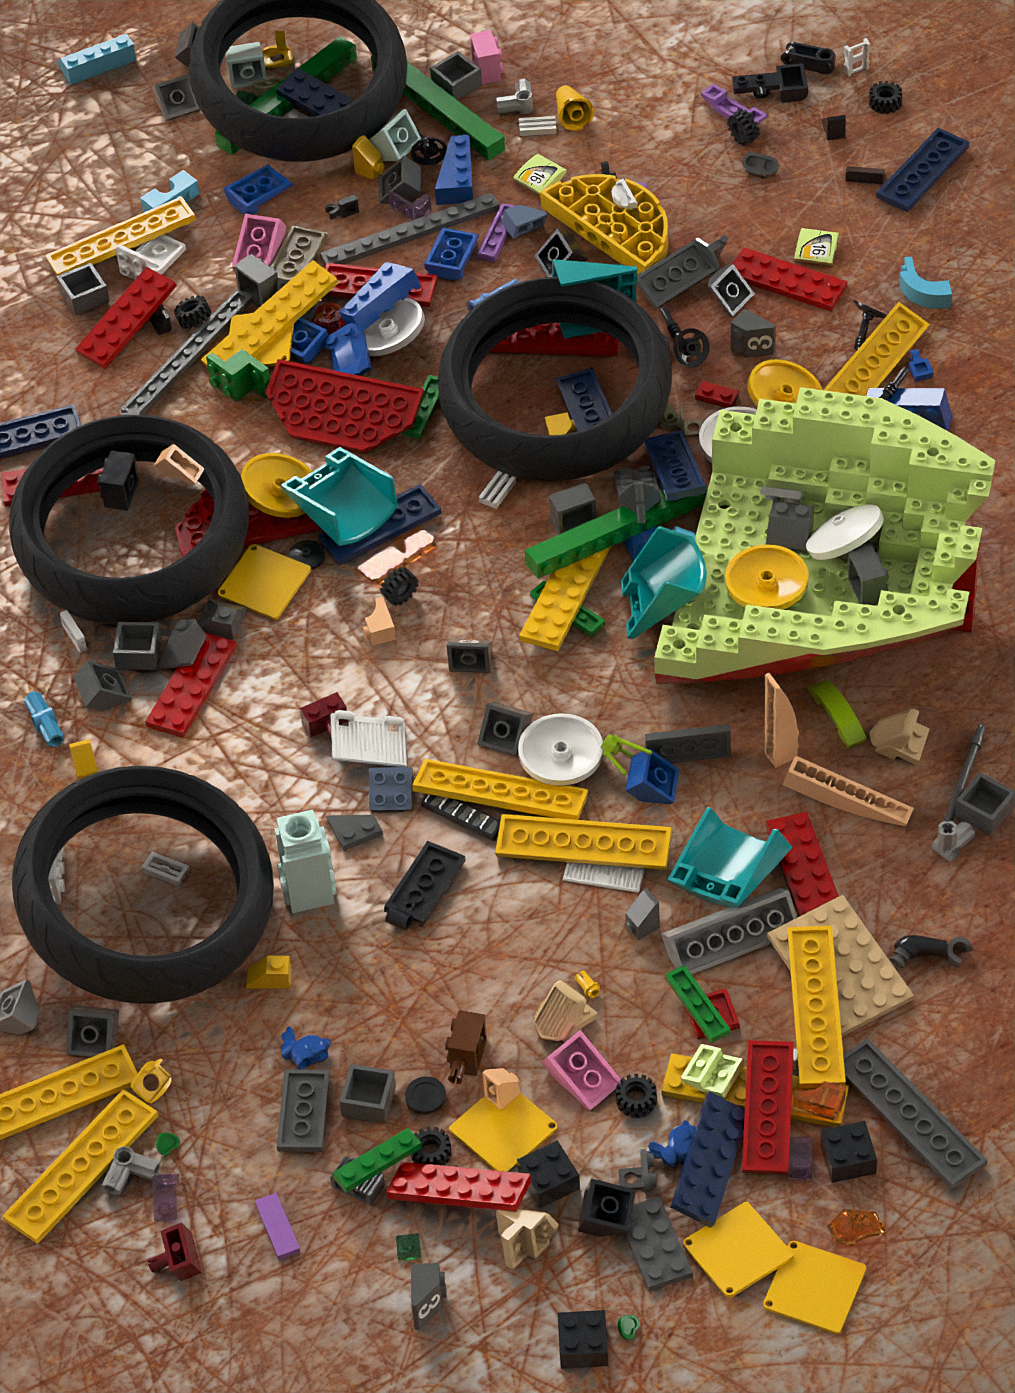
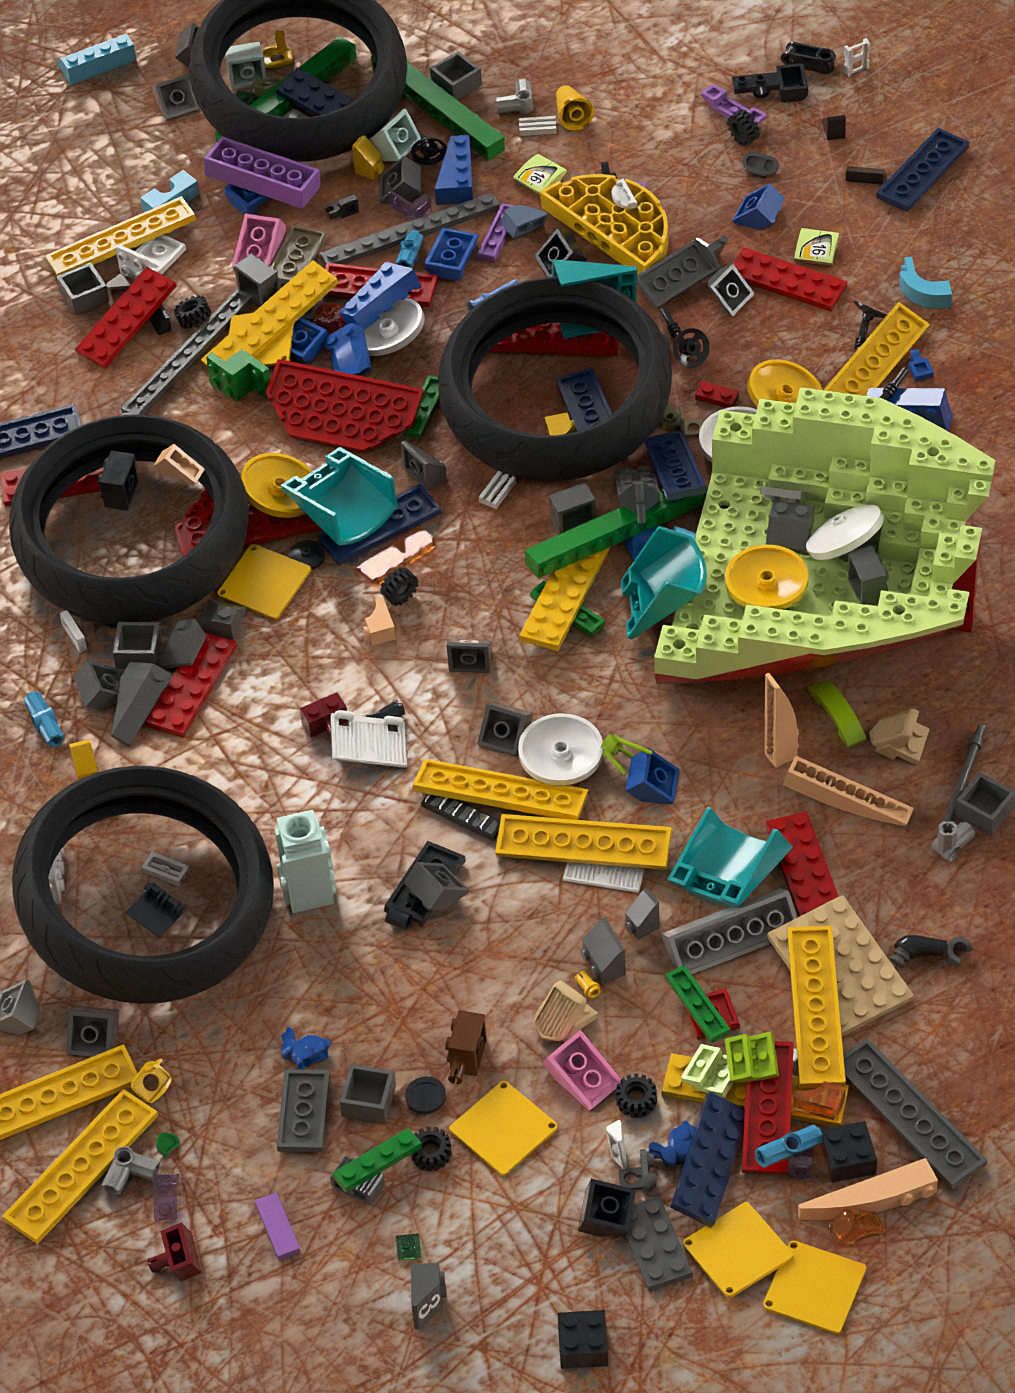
(118, 282): none -> white slope
(137, 694): none -> dark grey wedge
(156, 910): none -> black hinge
(262, 172): none -> medium lavender brick
(270, 973): yellow slope -> none
(354, 829): dark grey wing -> none
(390, 788): sand blue bracket -> none
(393, 709): none -> black cone
(409, 249): none -> dark azure piece
(422, 466): none -> dark grey slope
(435, 885): none -> dark grey slope
(459, 1186): plate -> none
(486, 56): bright pink brick -> none
(500, 1087): light nougat slope -> none
(524, 1234): tan piece -> none
(551, 1174): black brick -> none
(604, 953): none -> dark grey slope
(617, 1144): none -> white slope
(627, 1326): green piece -> none
(691, 744): dark grey plate -> none
(751, 1057): none -> lime slope
(752, 335): dark grey slope -> none
(759, 208): none -> blue slope
(778, 1150): none -> dark azure piece
(875, 1194): none -> light nougat slope
(885, 90): black tyre -> none

